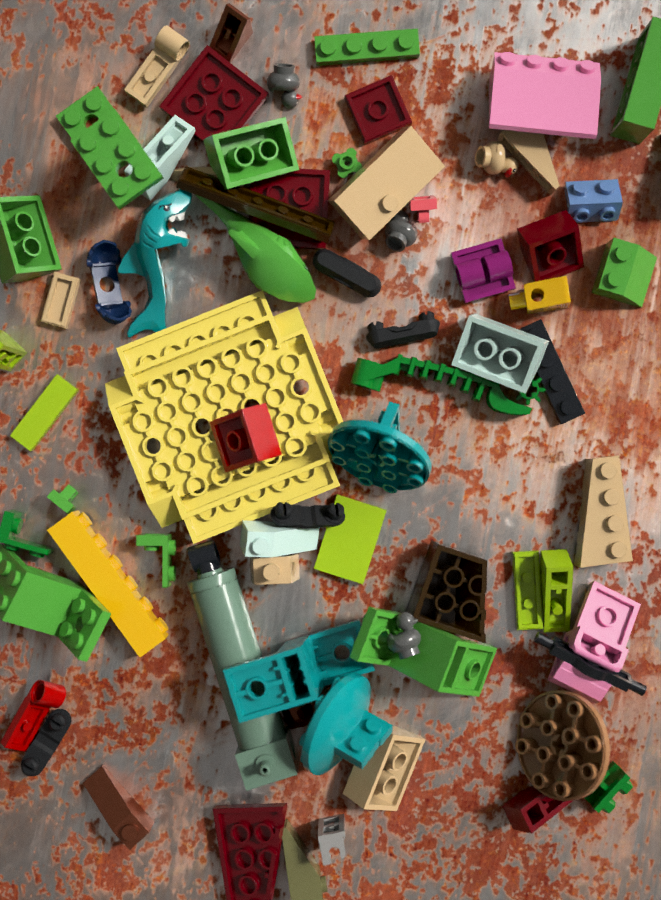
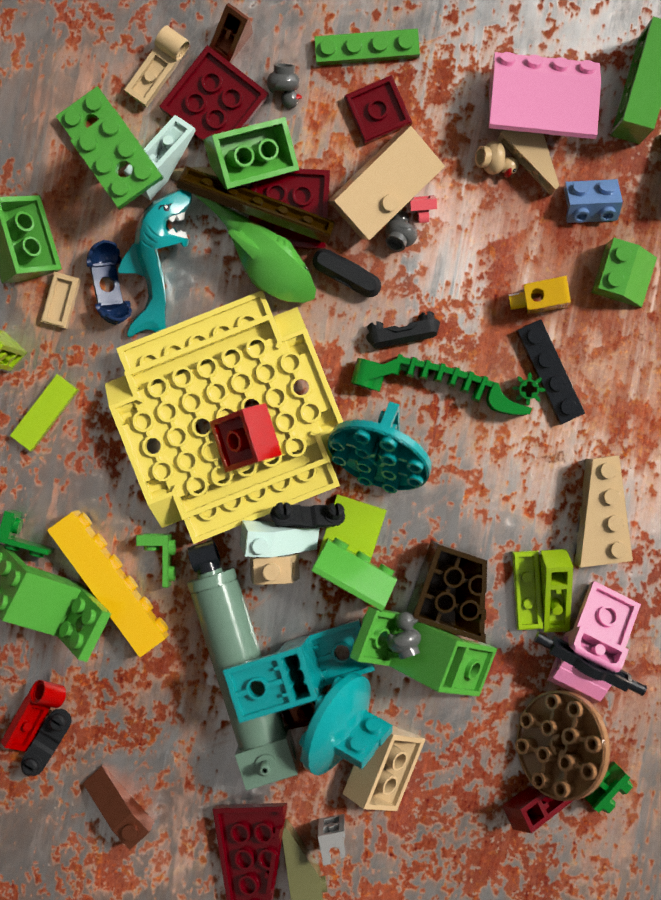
(64, 499): bright green tile -> none
(346, 170): bright green plate -> none
(355, 573): none -> bright green slope
(483, 270): magenta plate -> none
(499, 352): light aqua slope -> none
(551, 246): dark red slope -> none

